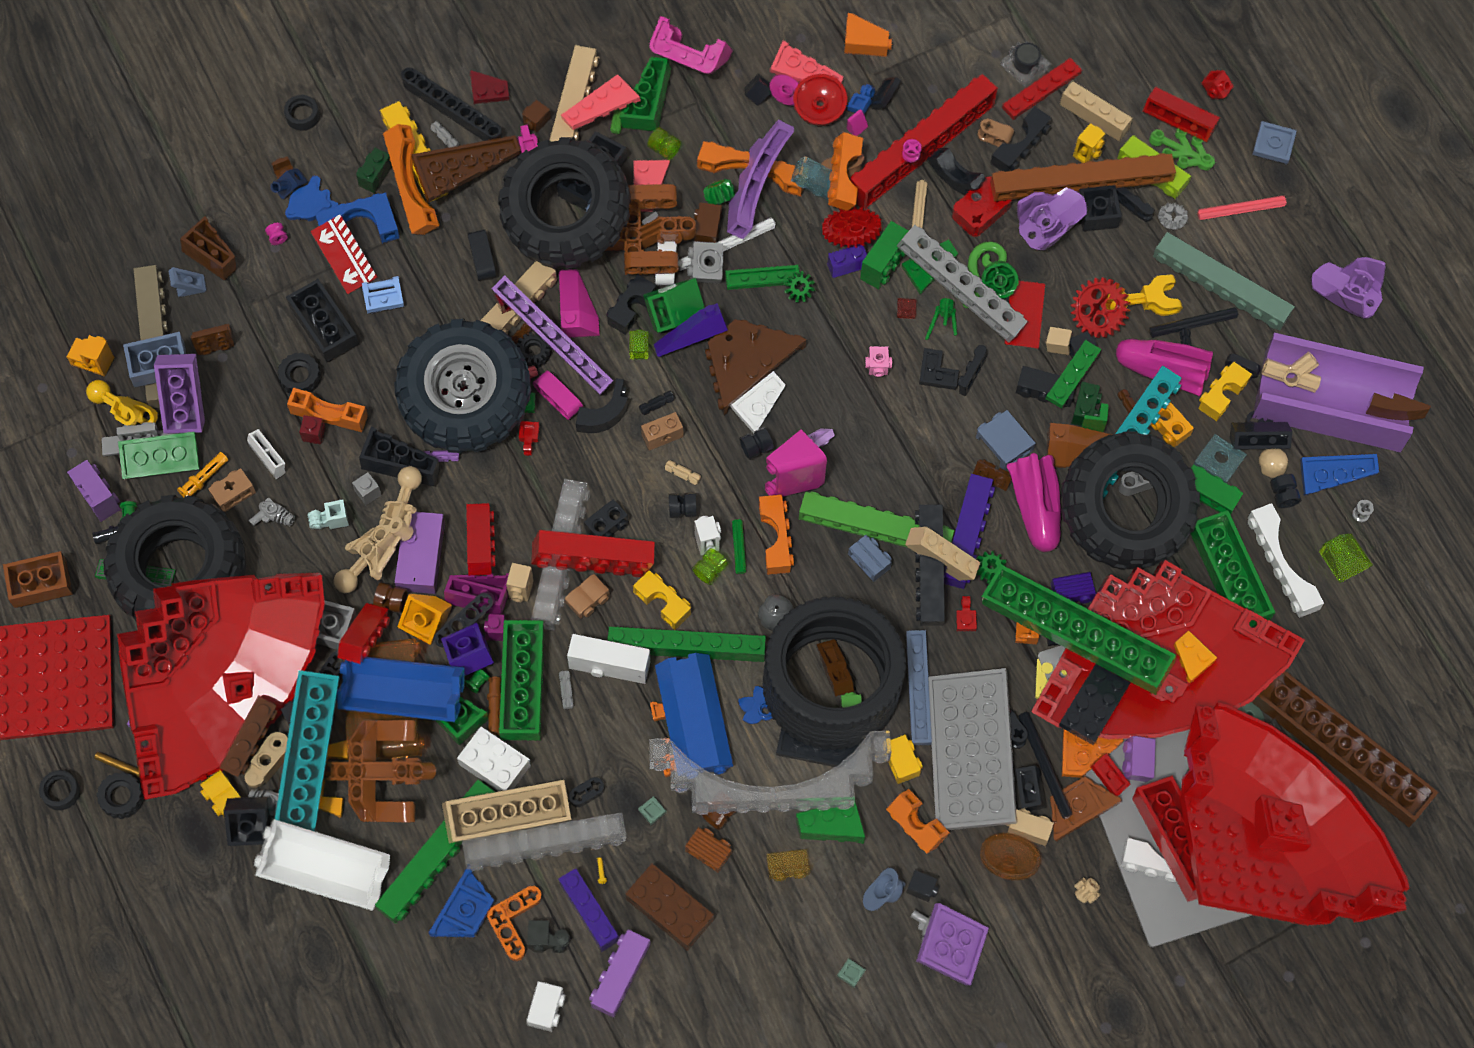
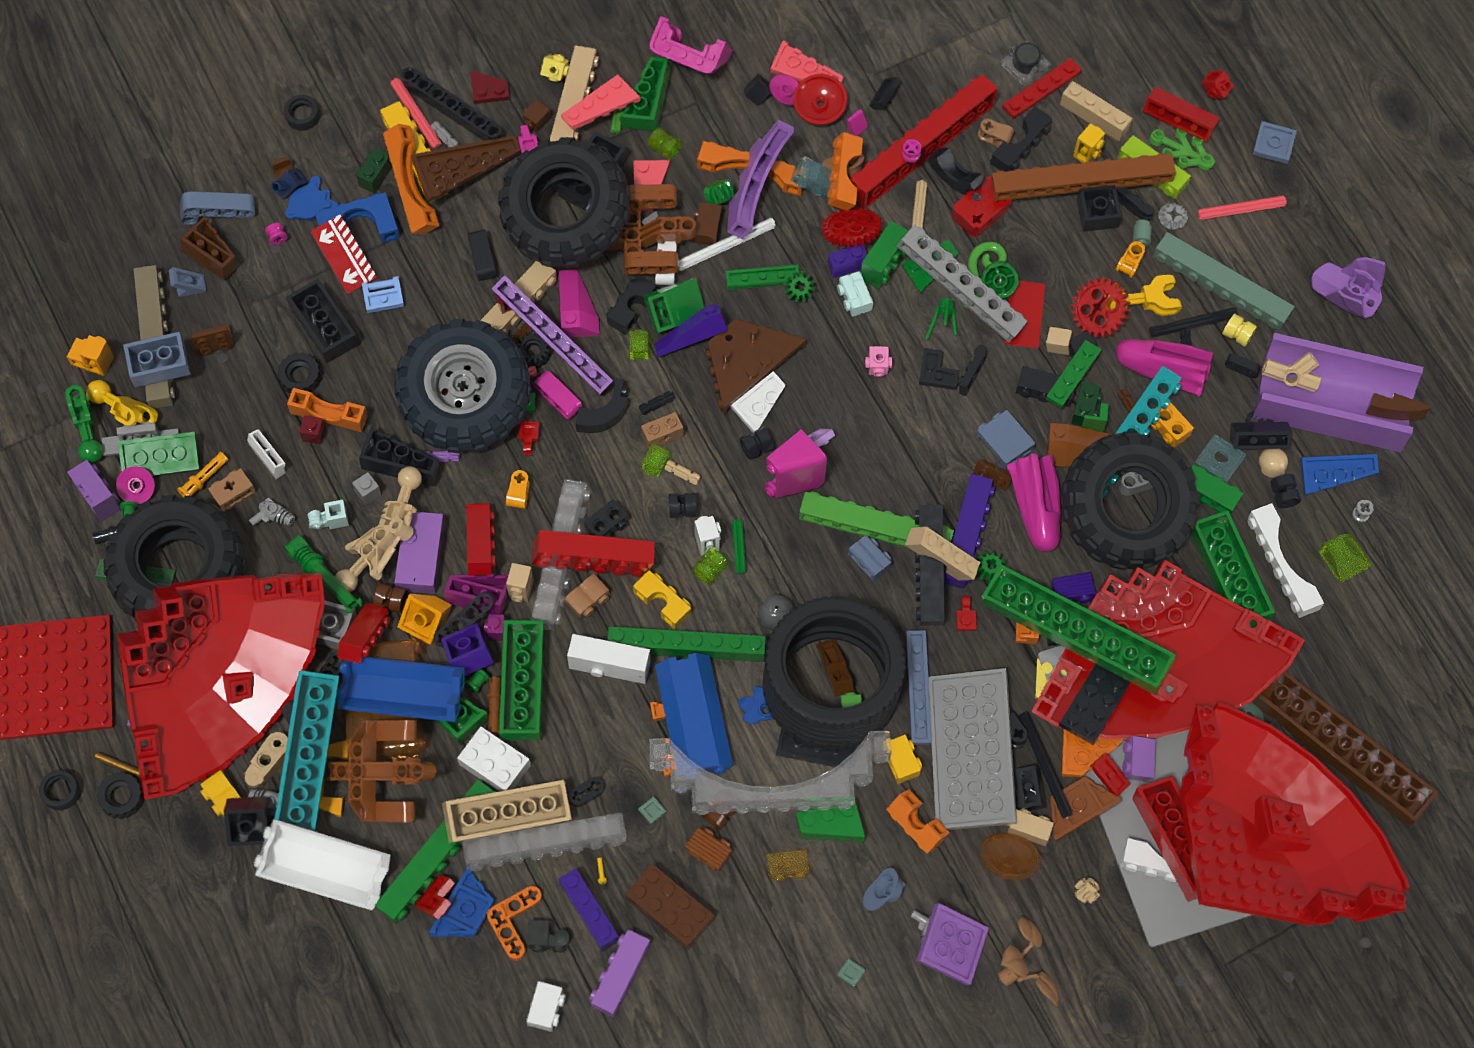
(37, 579): dark orange brick -> none
(82, 418): none -> green piece
(126, 487): none -> dark pink dish
(179, 393): medium lavender brick -> none
(215, 205): none -> sand blue beam
(248, 735): reddish brown brick -> none
(313, 563): none -> green piece
(416, 114): none -> coral axle
(433, 901): none -> red plate
(518, 492): none -> light orange piece
(555, 67): none -> light yellow brick
(566, 690): light grey axle -> none
(655, 460): none -> clear neon green brick
(698, 253): light grey brick -> none
(772, 512): orange arch -> none
(855, 294): none -> light aqua brick
(861, 100): blue plate -> none
(866, 37): orange slope -> none
(906, 308): clear red plate -> none
(922, 886): black brick -> none
(1017, 969): none -> medium nougat plant
(1060, 210): medium lavender piece -> none
(1130, 262): none -> light orange piece
(1142, 232): none -> sand green brick
(1193, 655): light orange wing -> none
(1233, 379): yellow arch -> none
(1239, 329): none -> light yellow wheel

